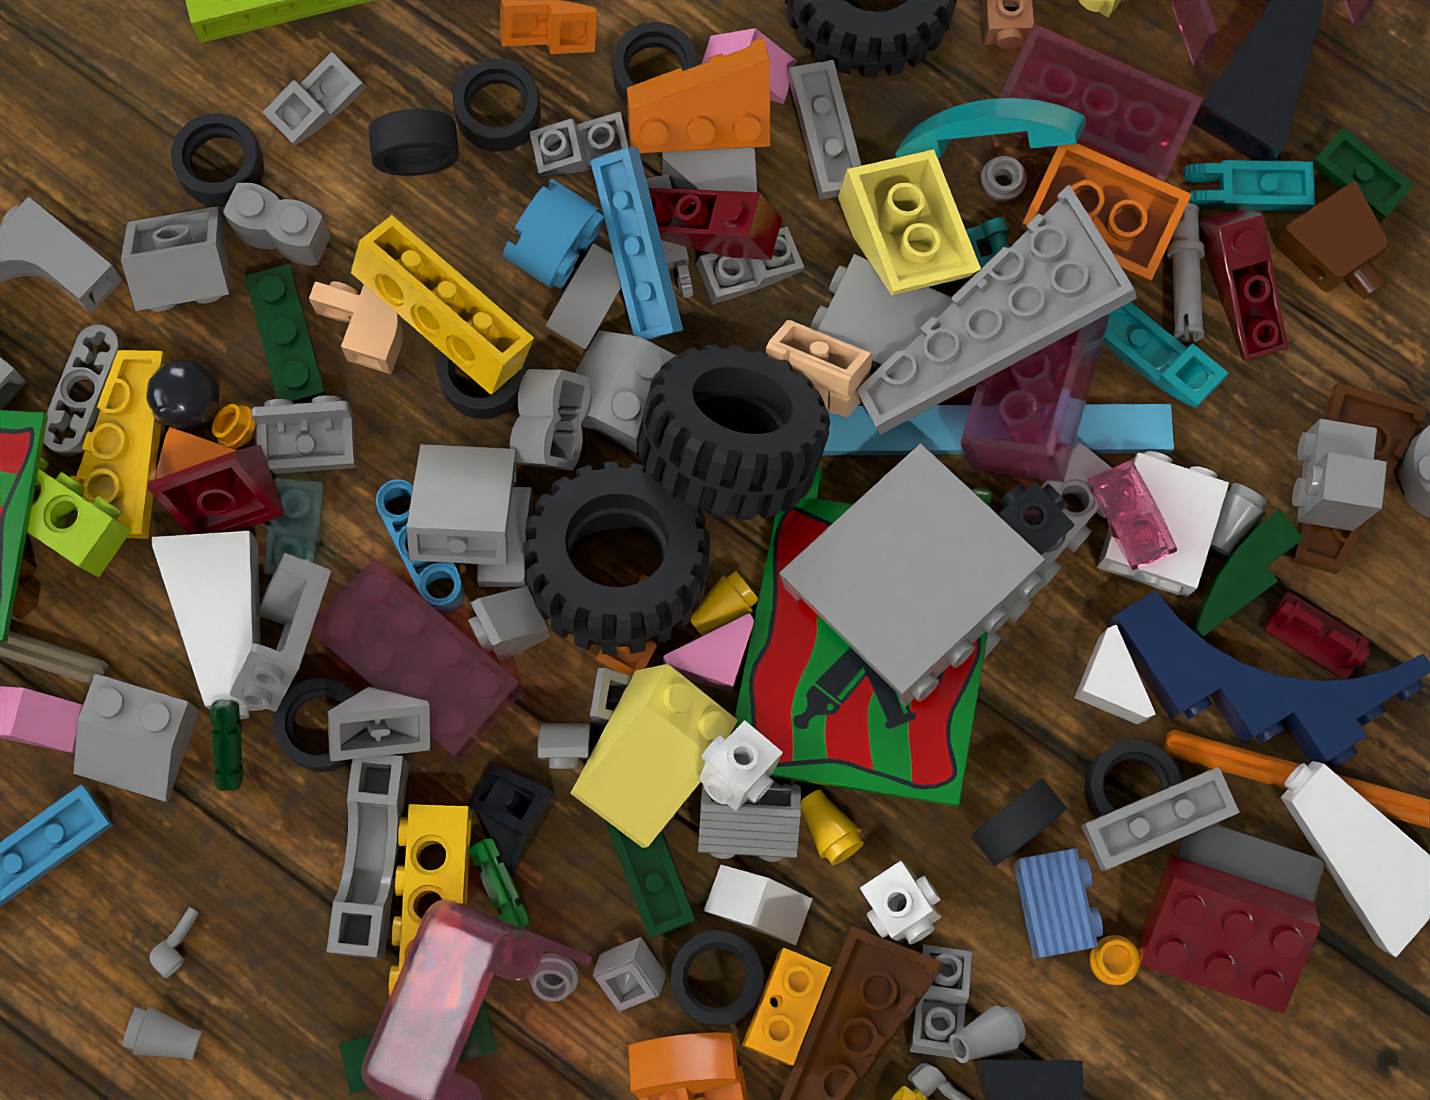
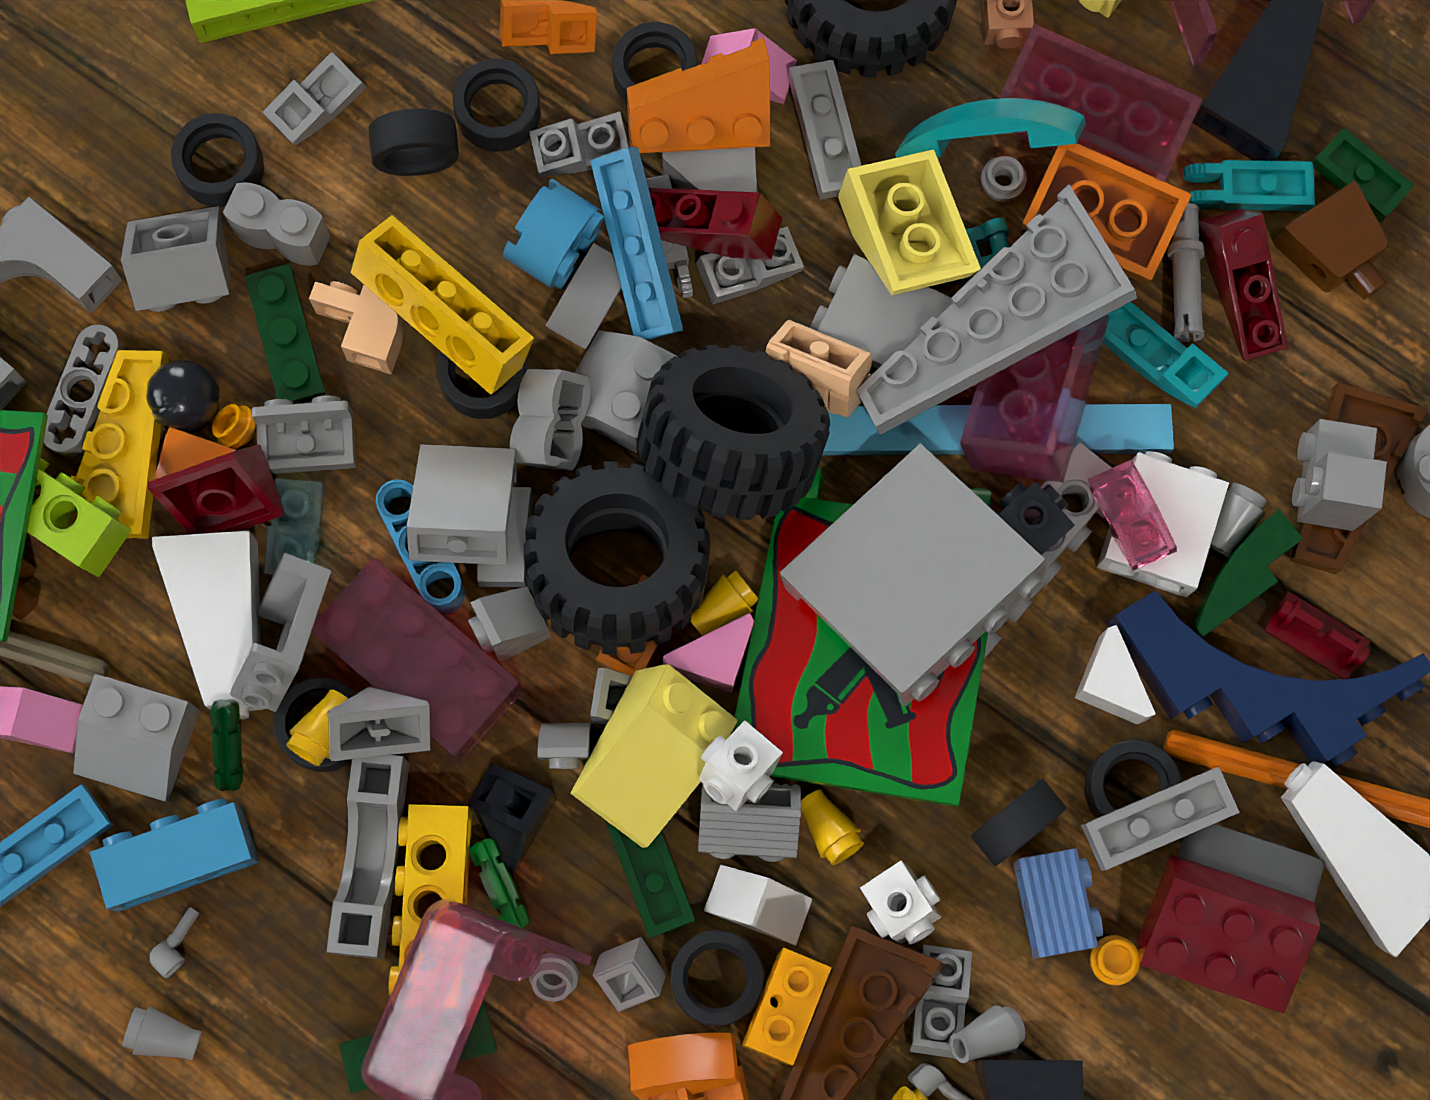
(173, 855): none -> dark azure brick
(311, 733): none -> yellow cone

